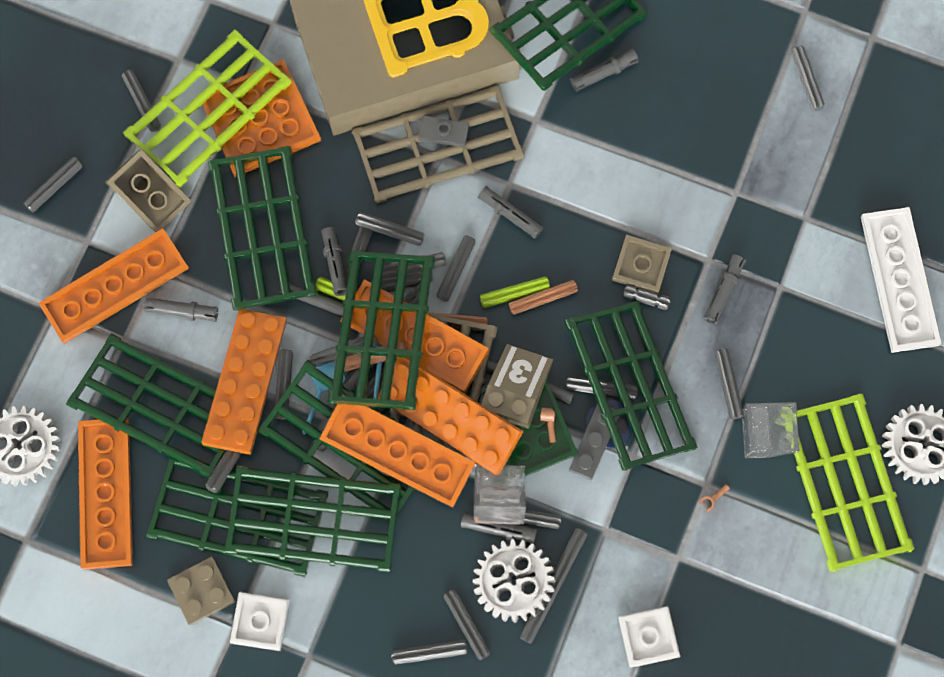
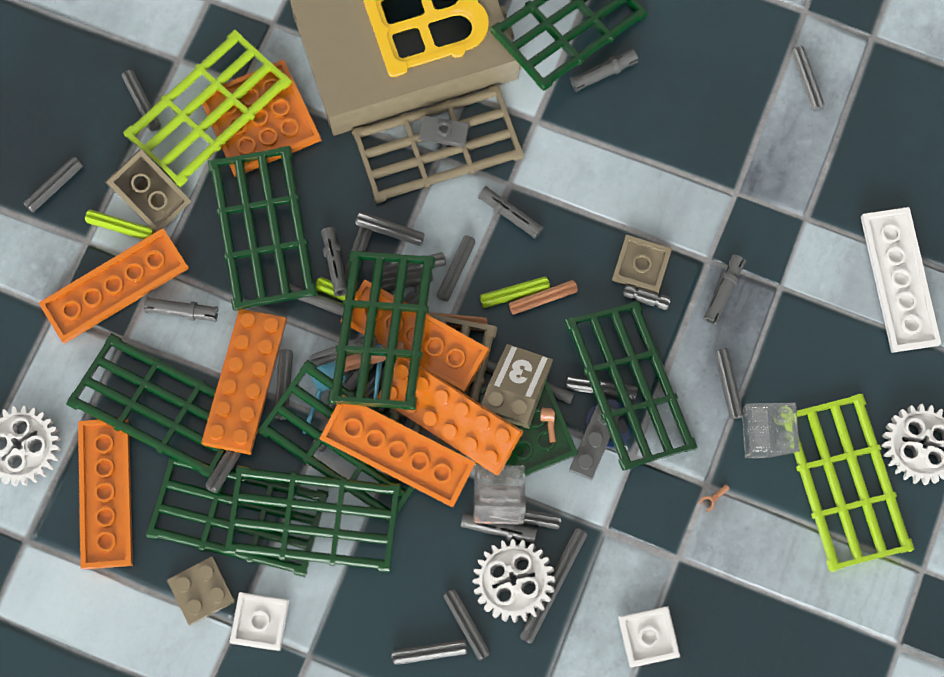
(118, 224): none -> lime axle

